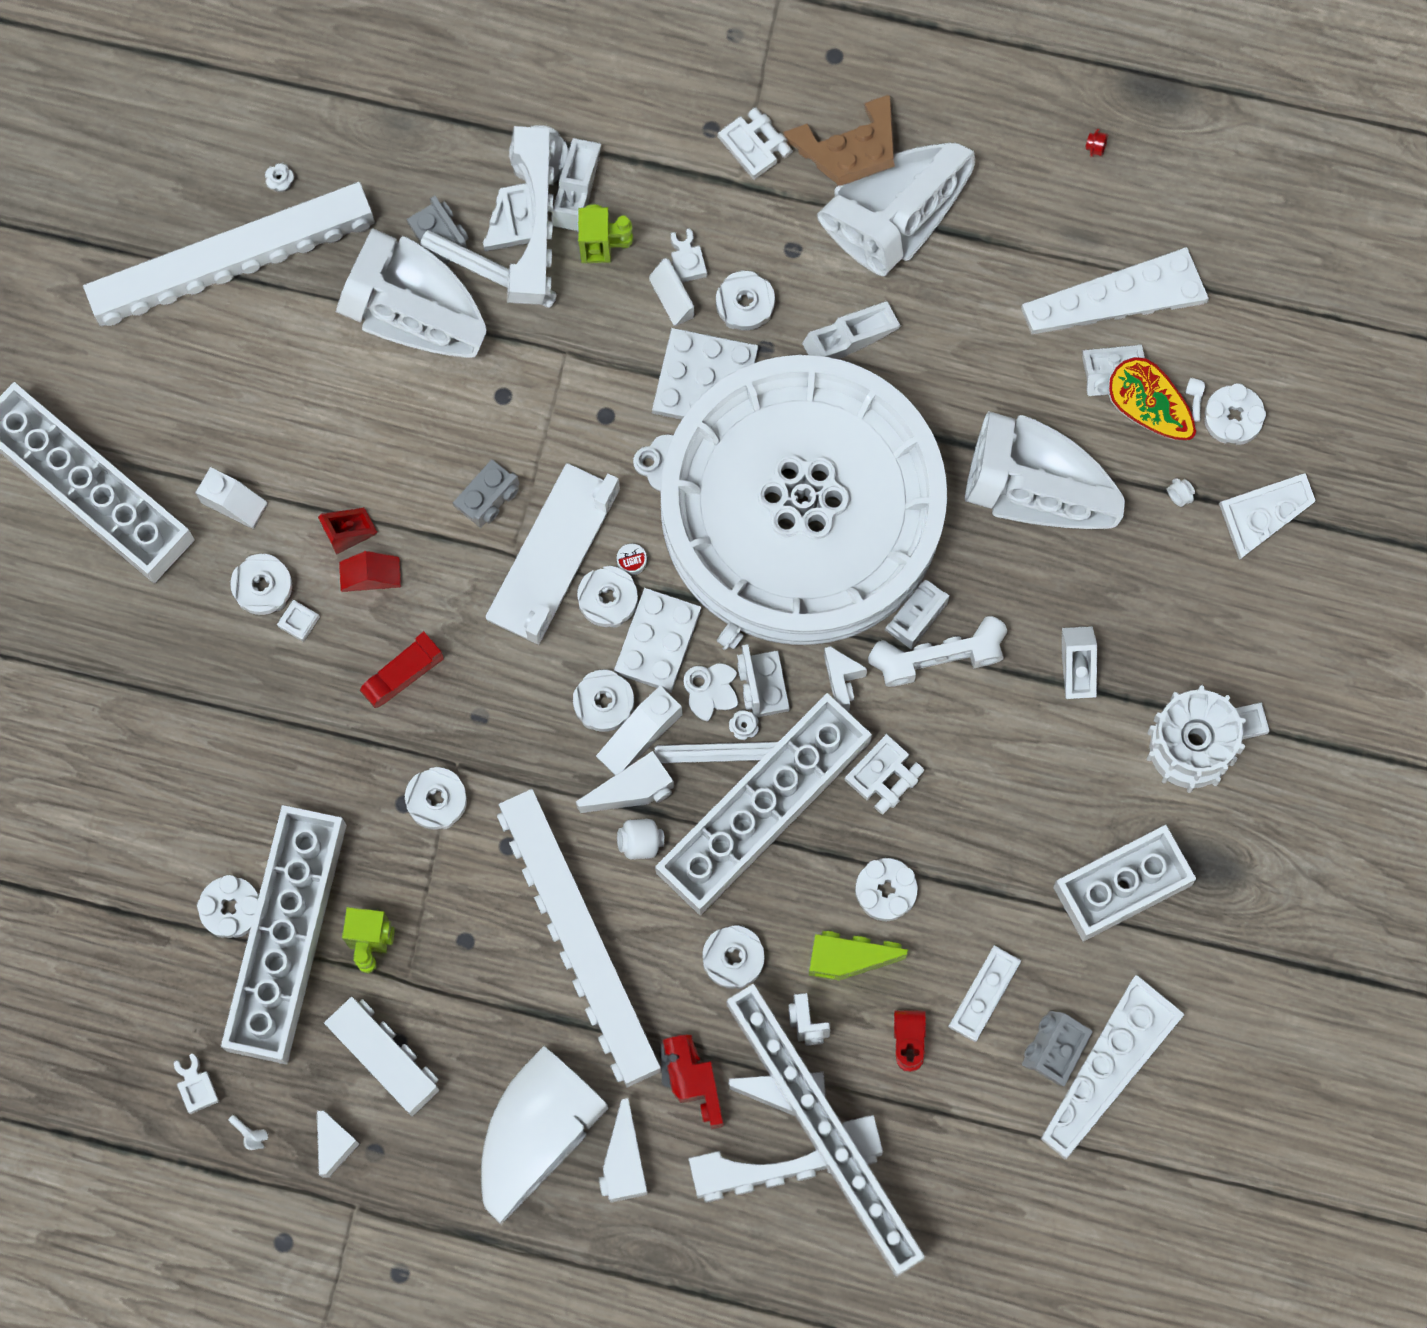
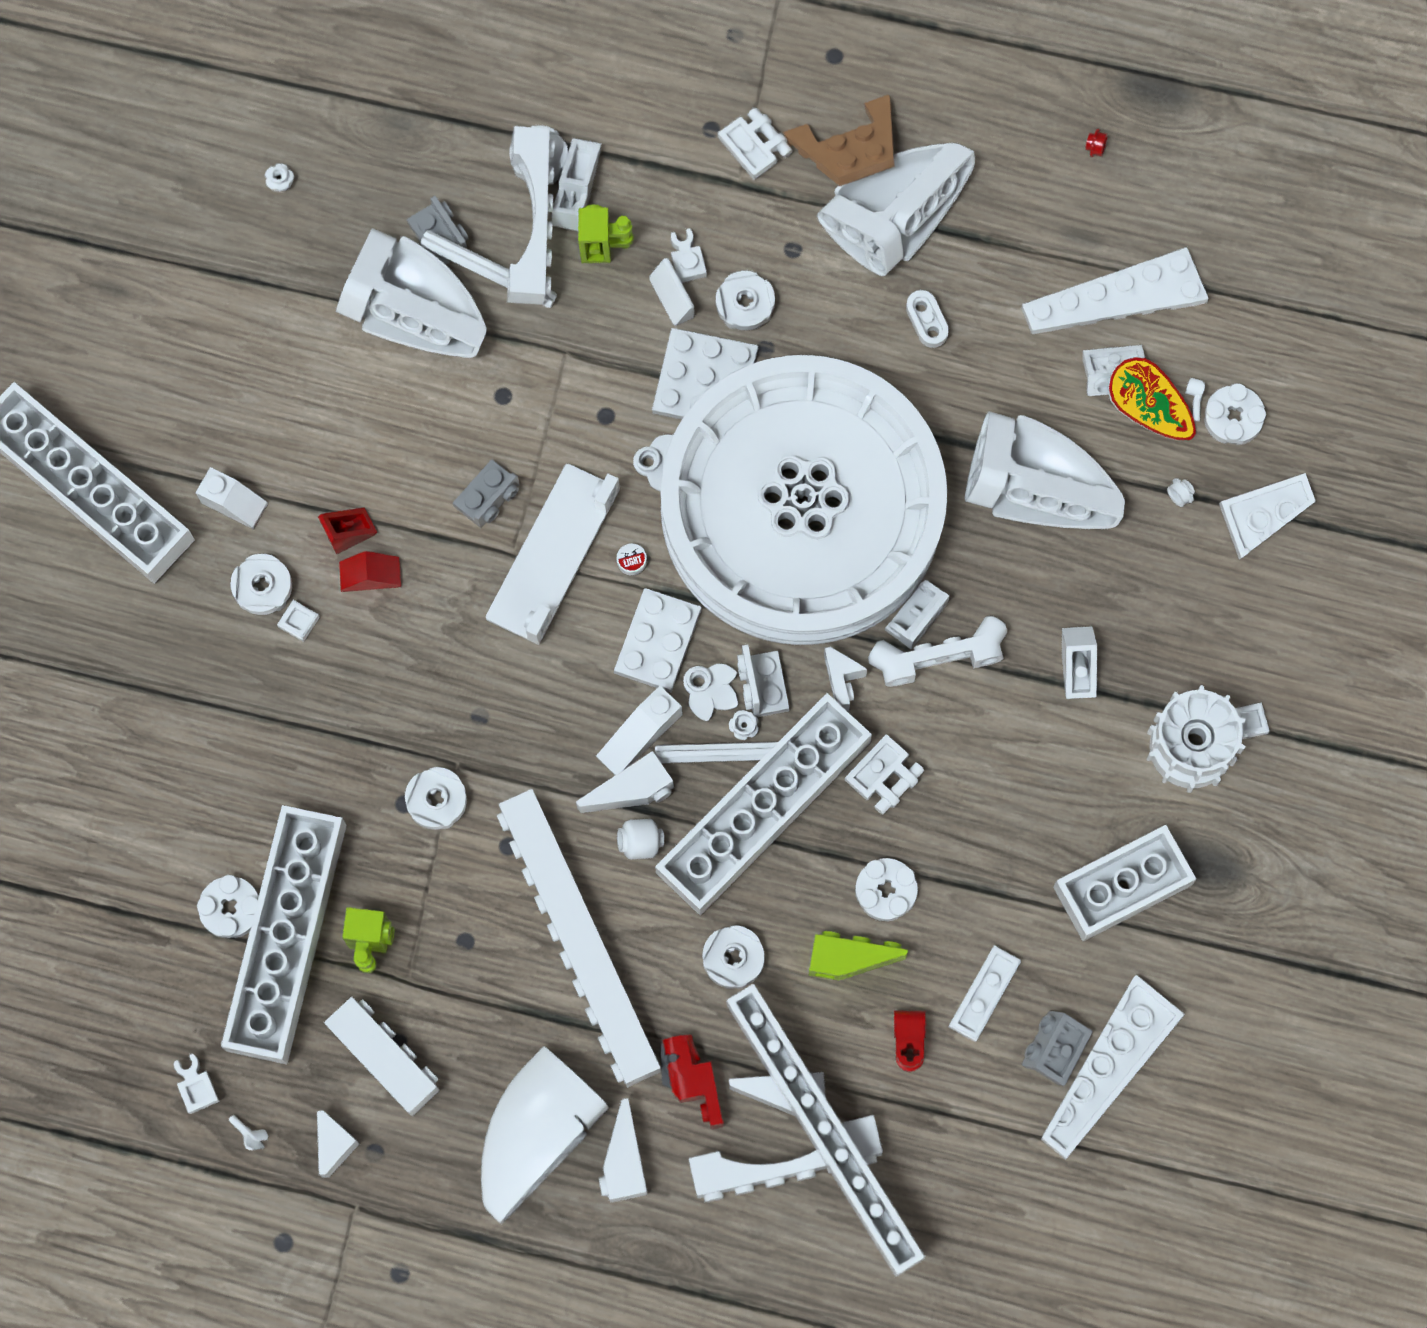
(229, 255): white brick -> none
(402, 671): red leg -> none
(511, 219): white wing -> none
(589, 691): white plate -> none
(592, 603): white plate -> none
(730, 636): white plate -> none
(800, 1018): white bracket -> none
(852, 332): white slope -> none
(927, 320): none -> white plate

